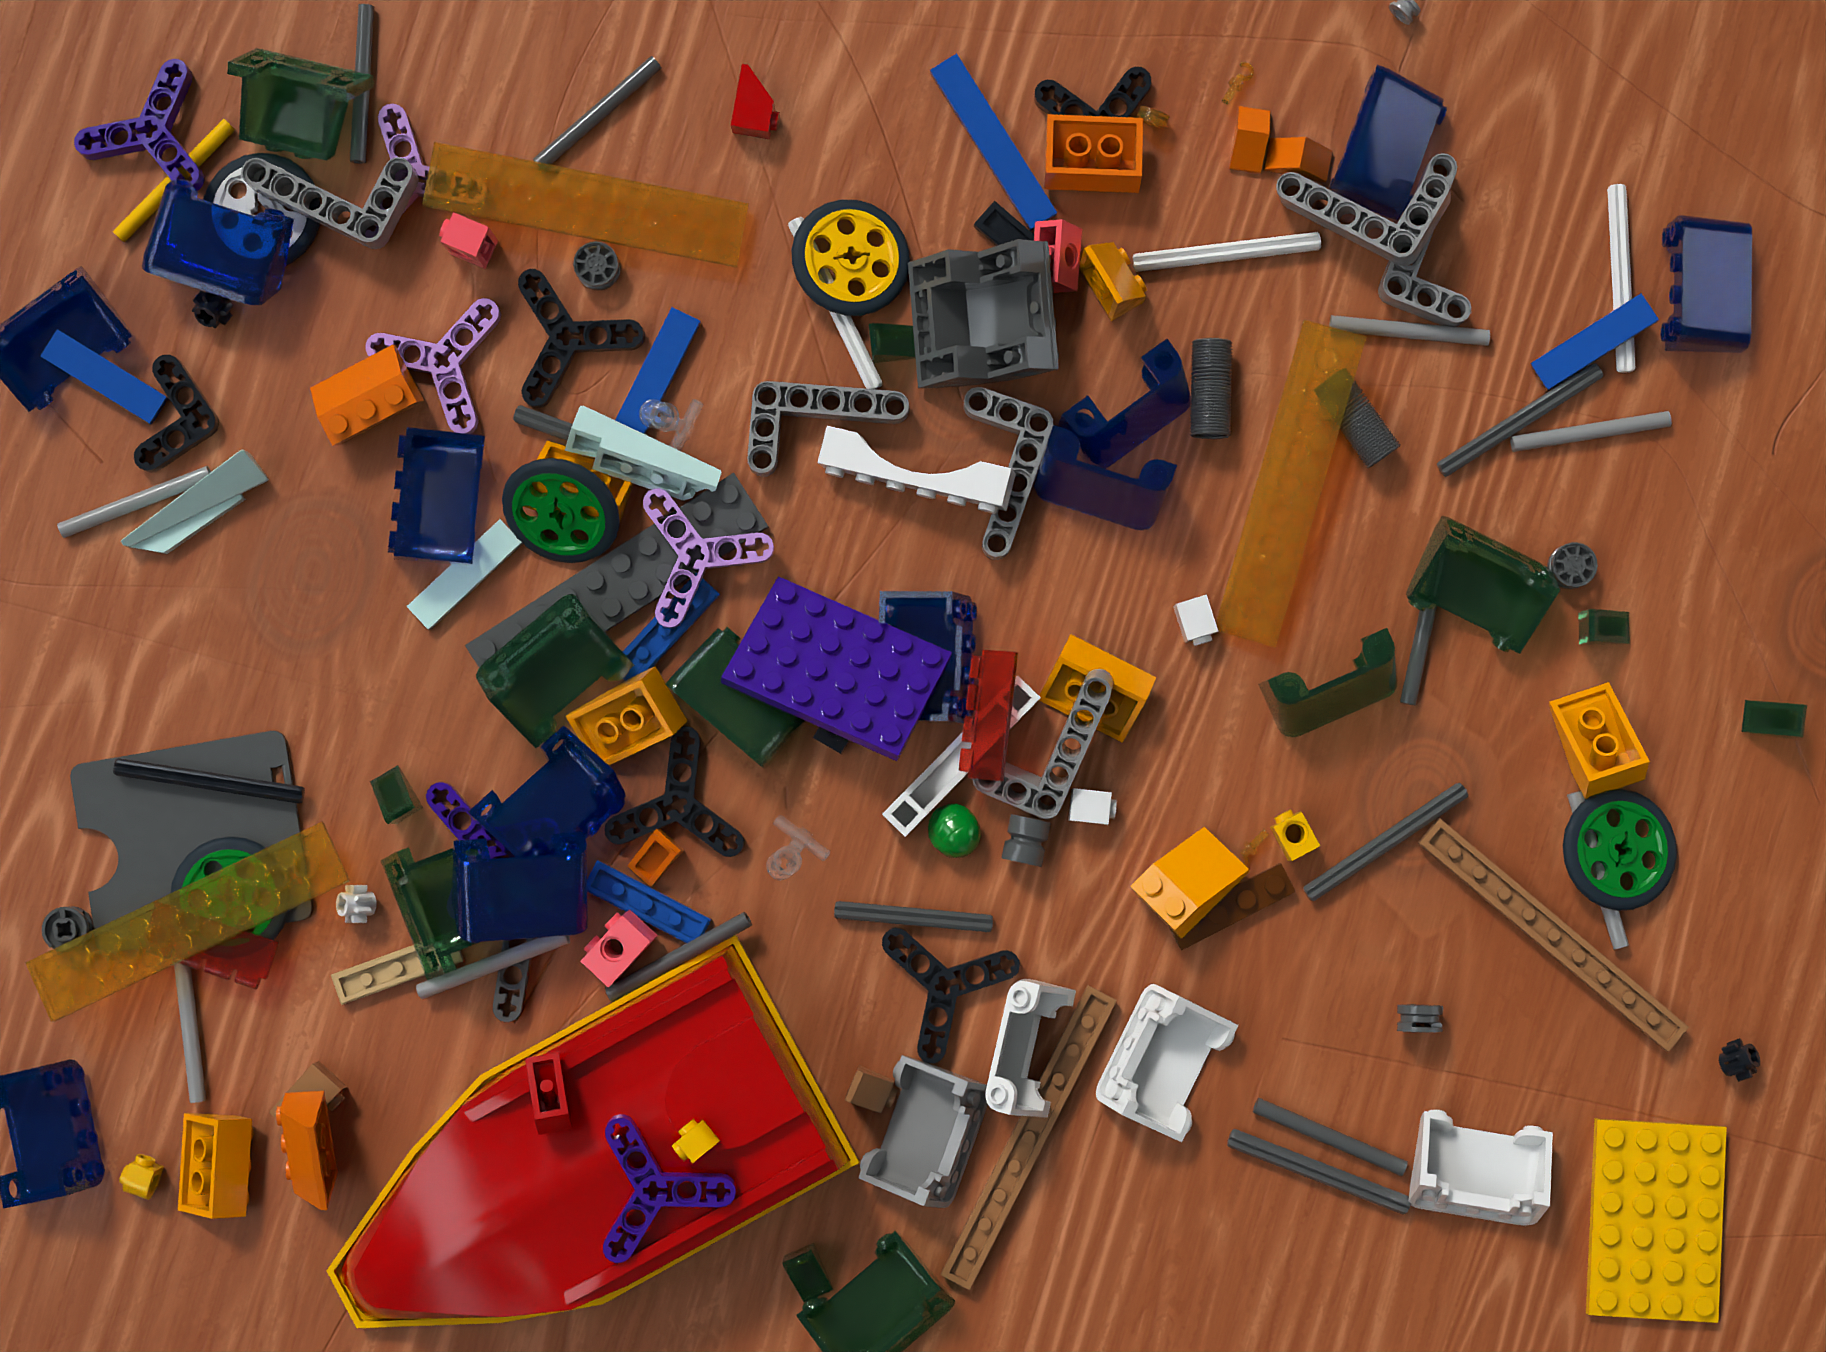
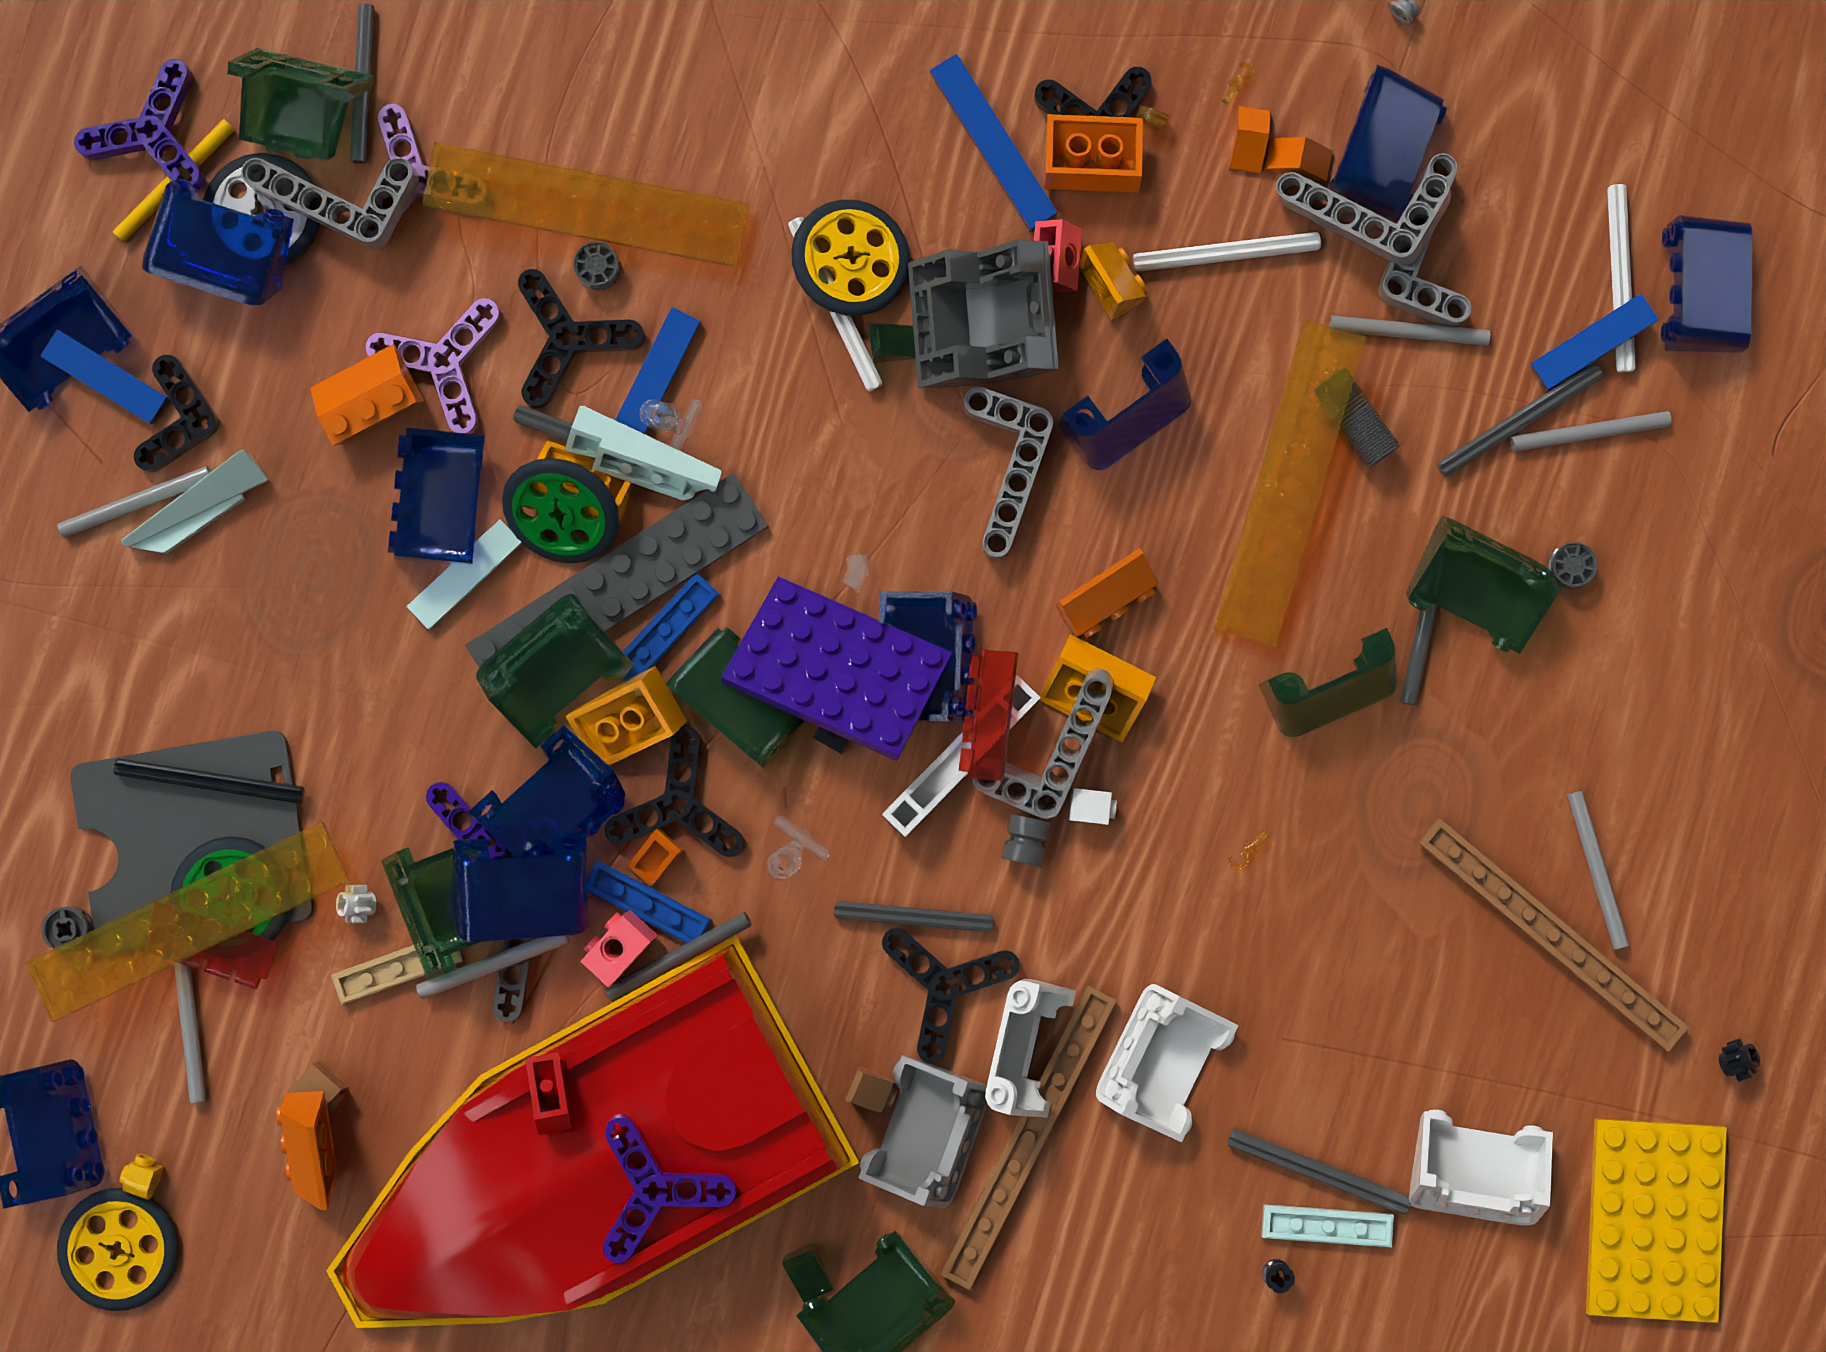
(84, 1277): none -> wedge
(212, 309): black gear -> none
(215, 1165): light orange slope -> none
(395, 796): clear green slope -> none
(468, 240): coral brick -> none
(598, 111): dark grey piece -> none
(695, 1140): yellow plate -> none
(709, 549): lavender piece -> none
(753, 107): red slope -> none
(813, 409): light grey beam -> none
(857, 571): none -> clear piece
(954, 830): green hair -> none
(978, 484): white arch -> none
(1001, 226): black tile -> none
(1099, 490): clear blue windscreen -> none
(1108, 594): none -> orange slope
(1189, 881): light orange slope -> none
(1196, 620): white brick -> none
(1212, 397): dark grey piece -> none
(1240, 903): reddish brown plate -> none
(1285, 1281): none -> black bush
(1306, 842): yellow brick -> none
(1327, 1225): none -> light aqua tile
(1330, 1137): dark grey piece -> none
(1385, 841): dark grey axle -> none
(1412, 1014): dark grey wheel -> none
(1598, 740): light orange slope -> none
(1603, 627): clear green slope -> none
(1659, 841): wedge -> none
(1774, 719): clear green slope -> none

